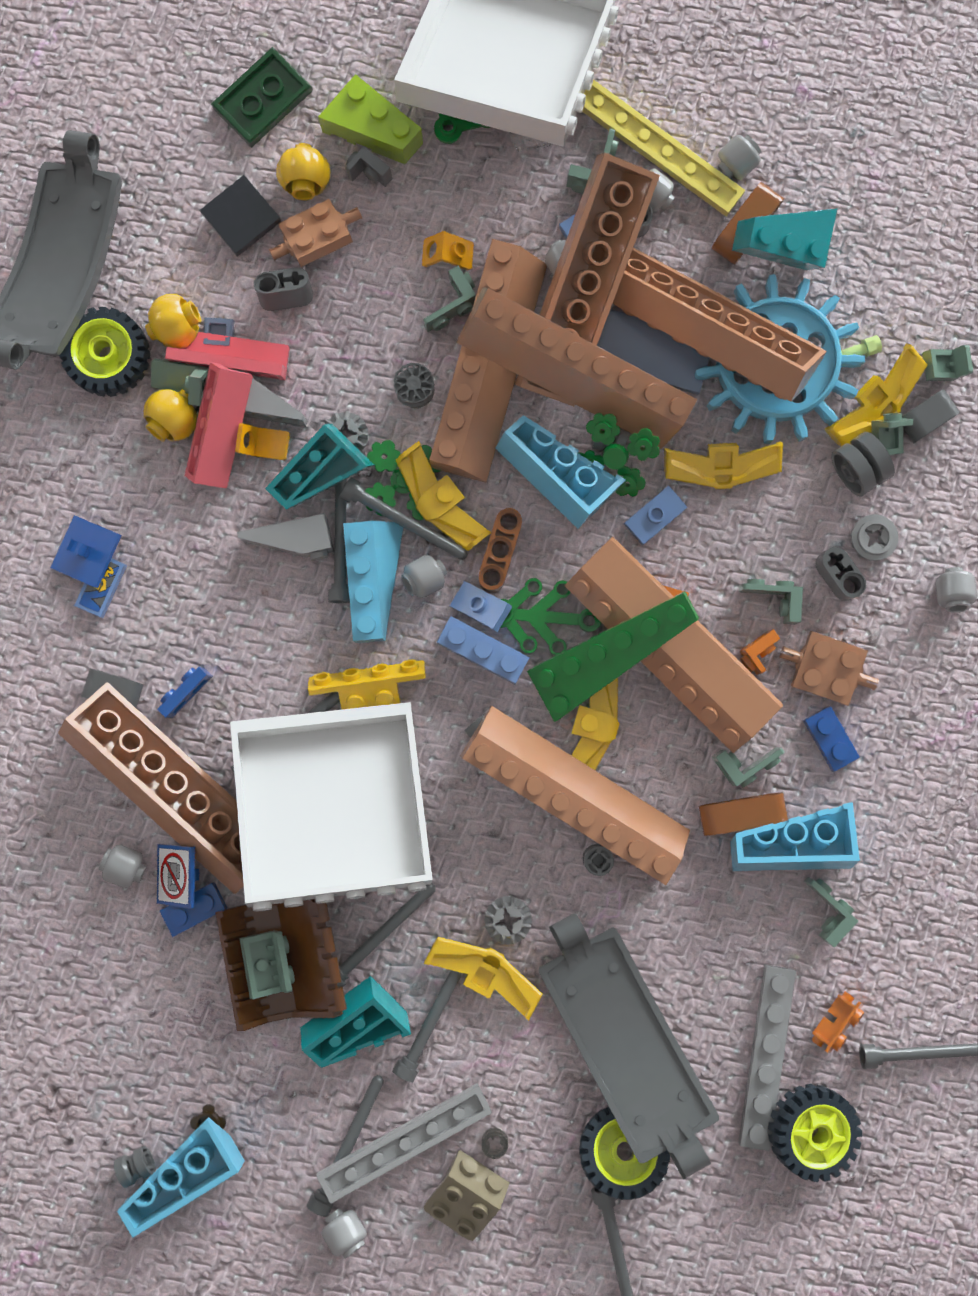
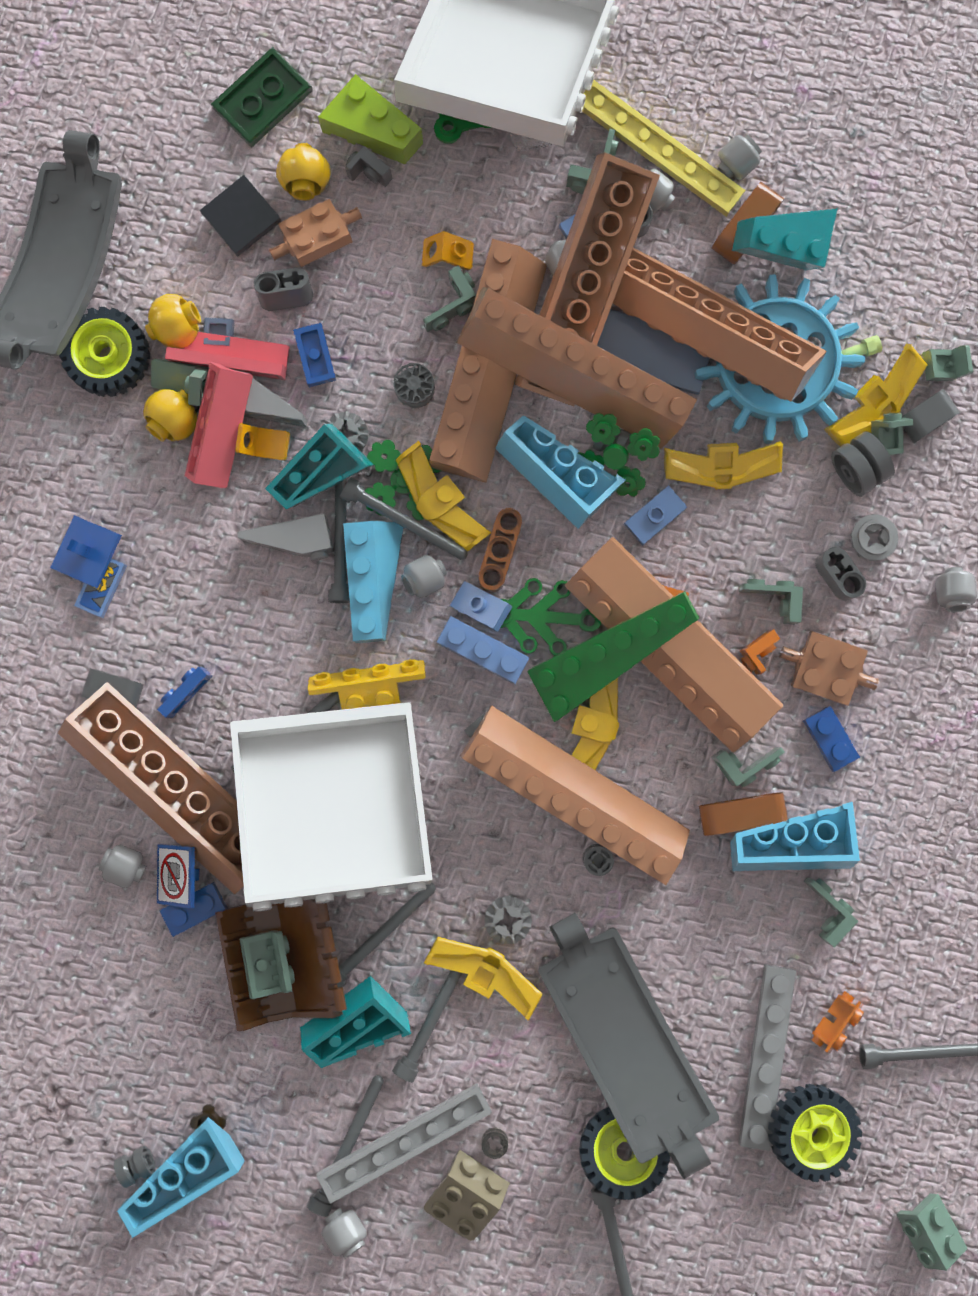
(314, 355): none -> blue plate
(932, 1233): none -> sand green bracket

